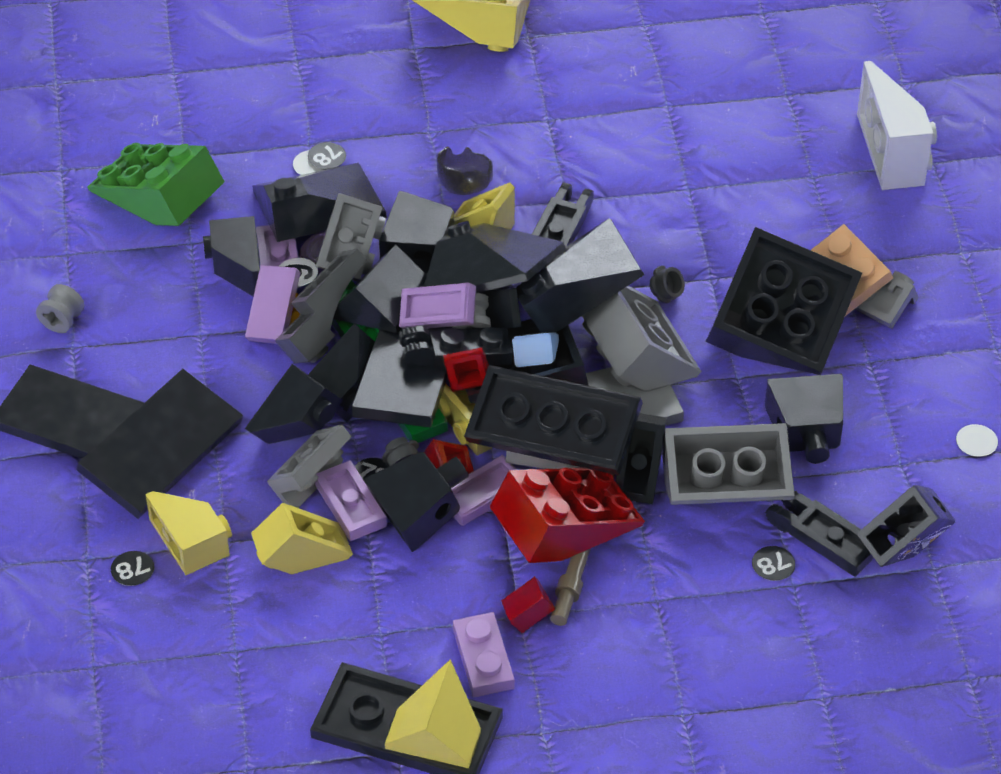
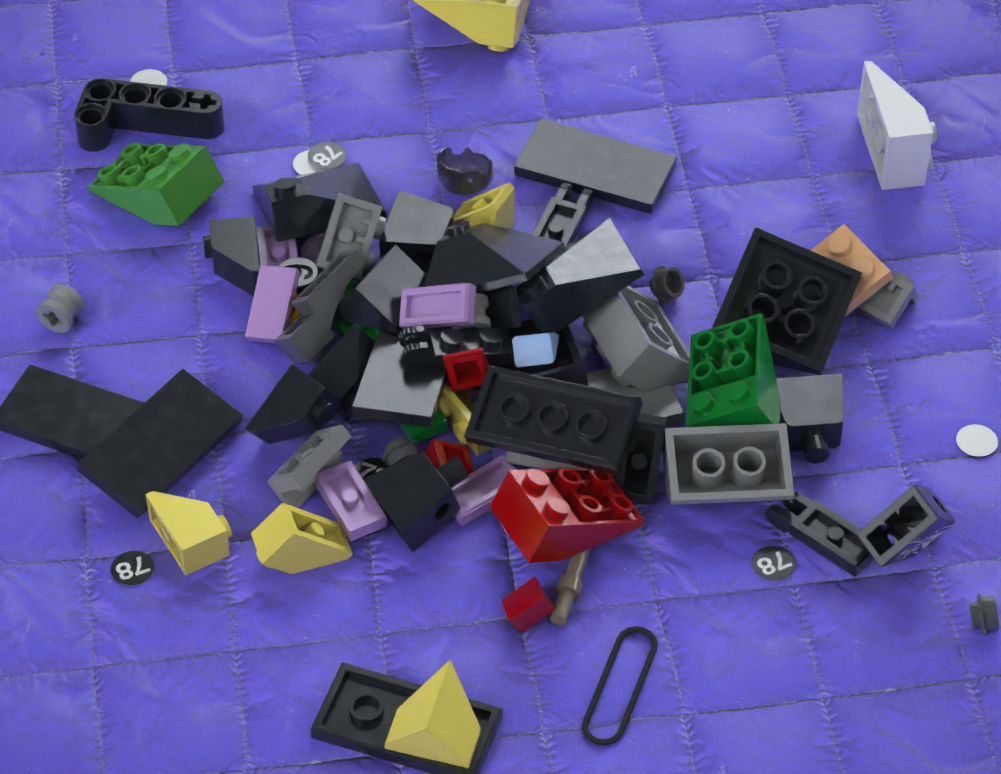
(144, 108): none -> black beam
(150, 76): none -> white sticker
(483, 654): lavender plate -> none
(608, 166): none -> tile
(636, 692): none -> black piece
(732, 376): none -> green slope
(984, 613): none -> dark grey plate

